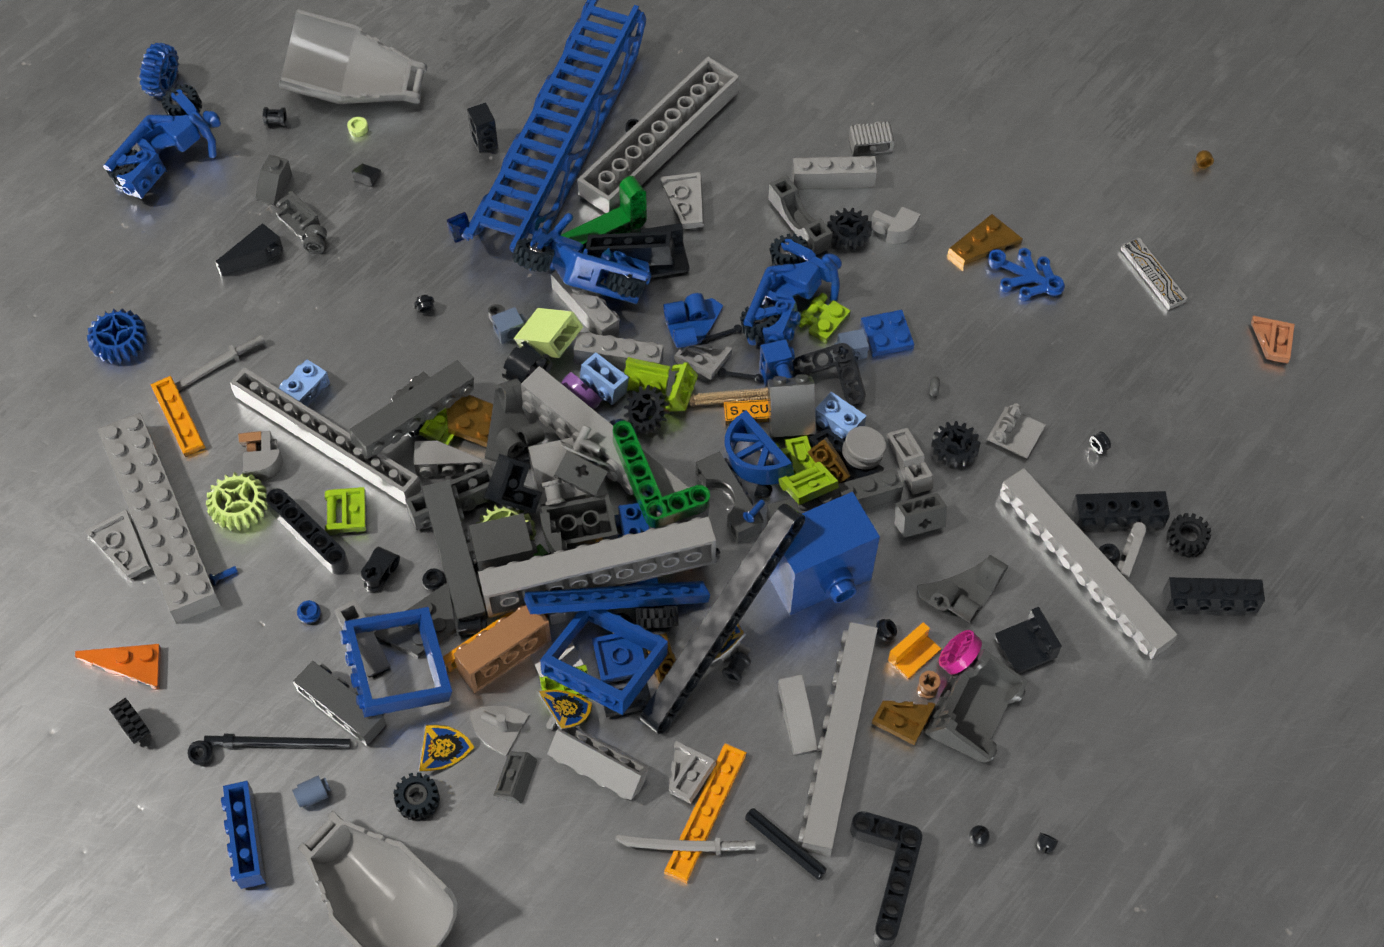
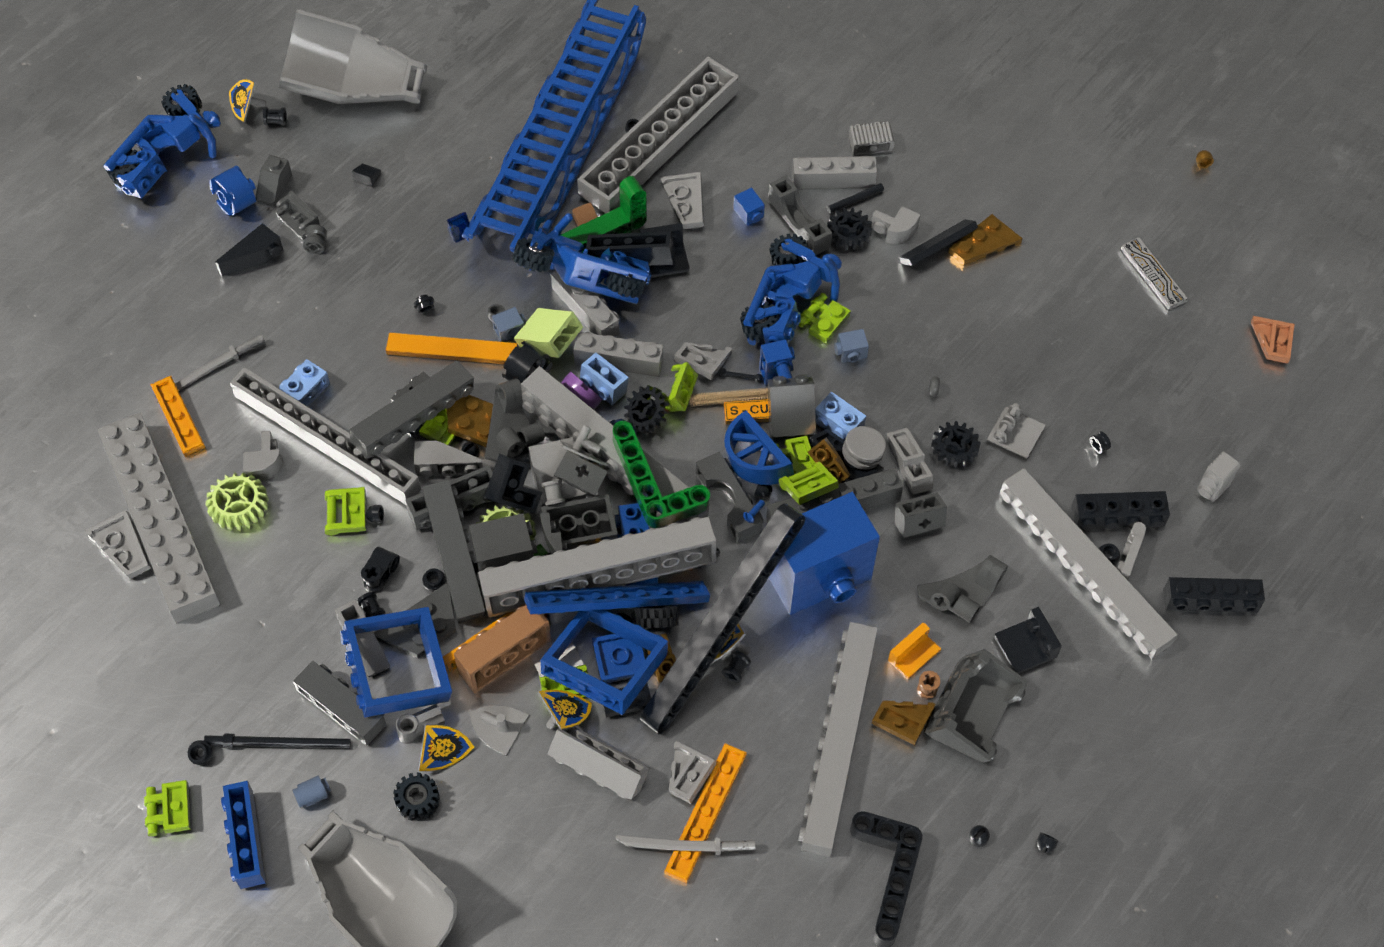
(117, 336): blue gear -> none
(129, 720): black tyre -> none
(135, 662): orange wing -> none
(159, 69): blue gear -> none
(175, 808): none -> lime plate
(214, 578): blue piece -> none
(233, 190): none -> blue brick
(241, 98): none -> shield
(250, 440): medium nougat tile -> none
(304, 522): black beam -> none
(308, 611): blue plate -> none
(358, 126): yellowish green tile -> none
(372, 603): none -> black bush
(375, 514): none -> black hinge
(429, 715): none -> light grey piece
(449, 348): none -> light orange tile
(471, 626): black pin -> none
(474, 449): none -> black hinge
(482, 127): black brick -> none
(515, 776): dark grey slope -> none
(584, 214): none -> medium nougat slope
(646, 373): lime plate -> none
(691, 319): blue panel -> none
(737, 329): black hinge -> none
(749, 206): none -> blue brick
(785, 843): black axle -> none
(797, 715): light grey slope -> none
(841, 365): black beam -> none
(855, 198): none -> black bar
(886, 630): black plate -> none
(887, 333): blue plate -> none
(938, 242): none -> black tile
(960, 652): dark pink piece -> none
(1027, 275): blue plant -> none
(1186, 546): black tyre -> none
(1218, 476): none -> light grey brick

